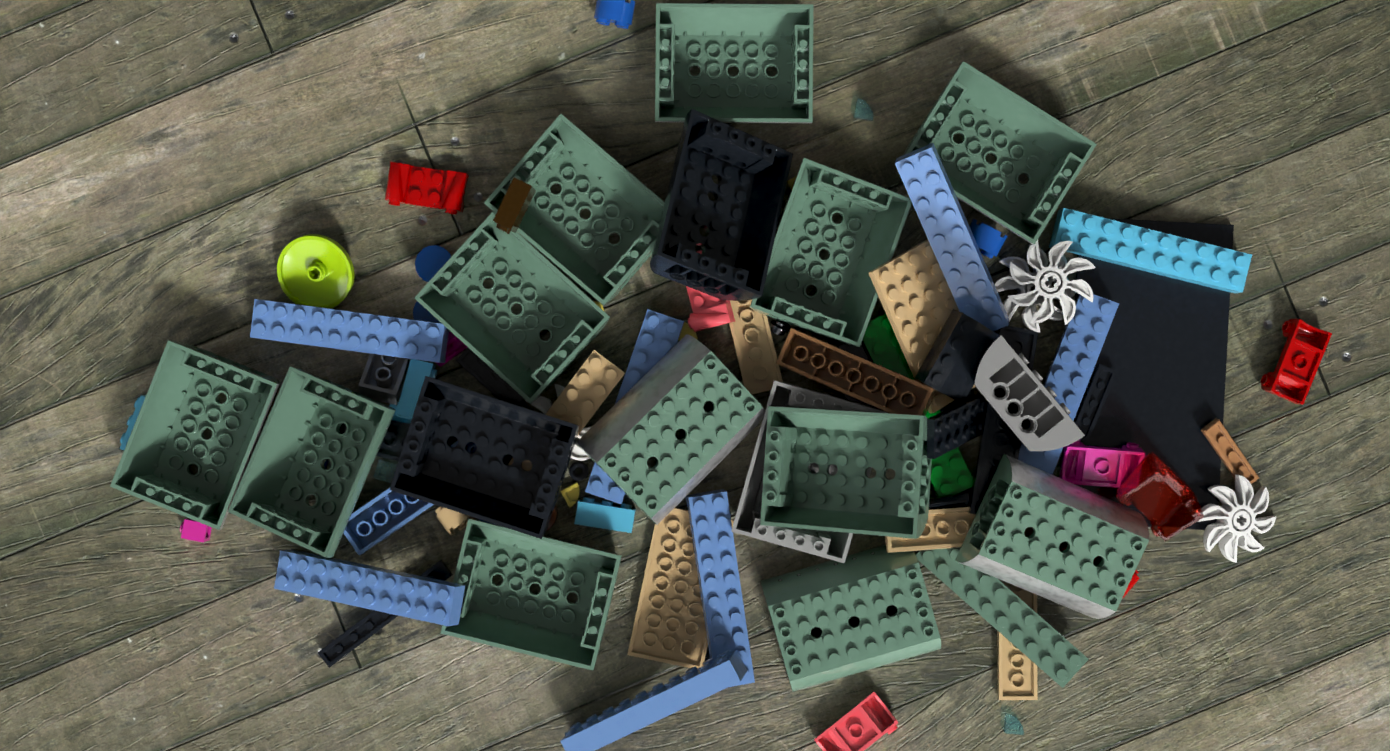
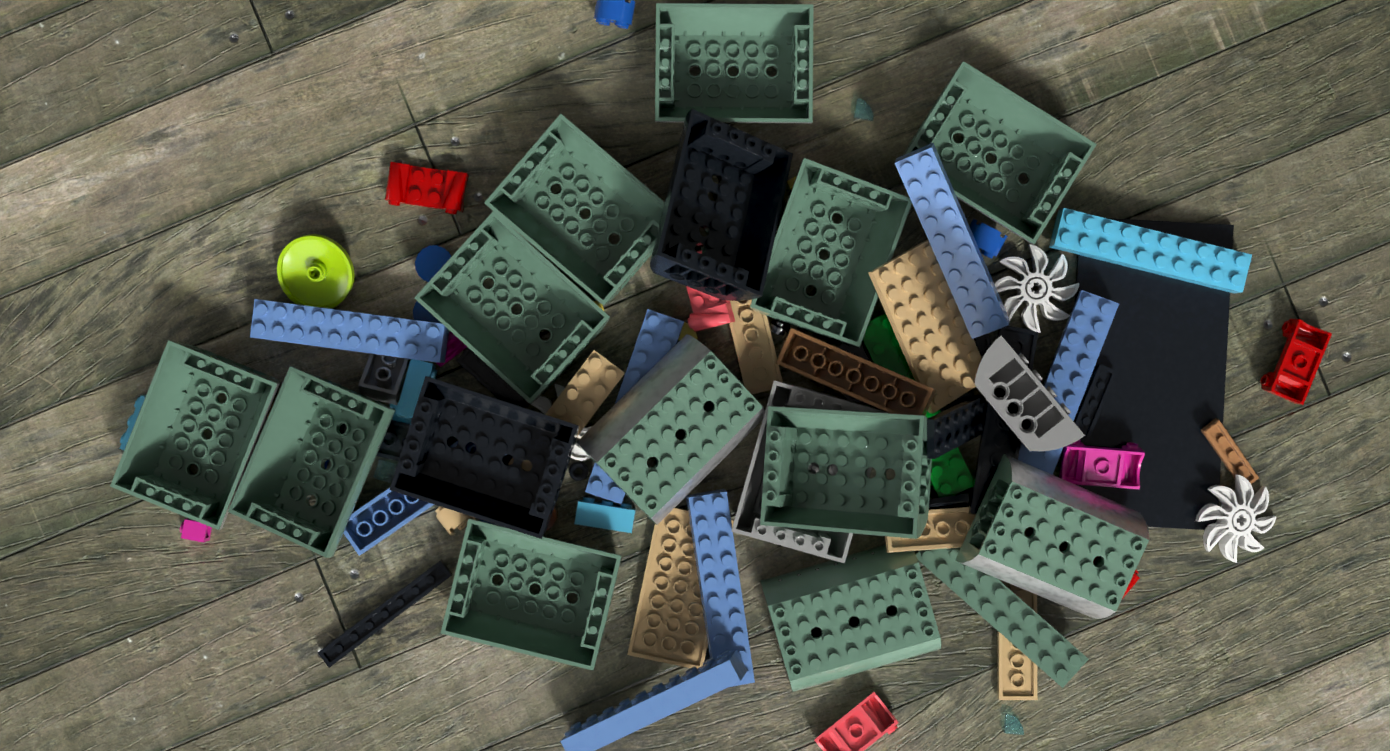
(370, 587): medium blue brick -> none
(514, 206): dark brown brick -> none
(571, 494): light yellow tile -> none
(956, 356): black piece -> none
(1047, 308): white piece -> none
(1160, 497): clear red windscreen -> none

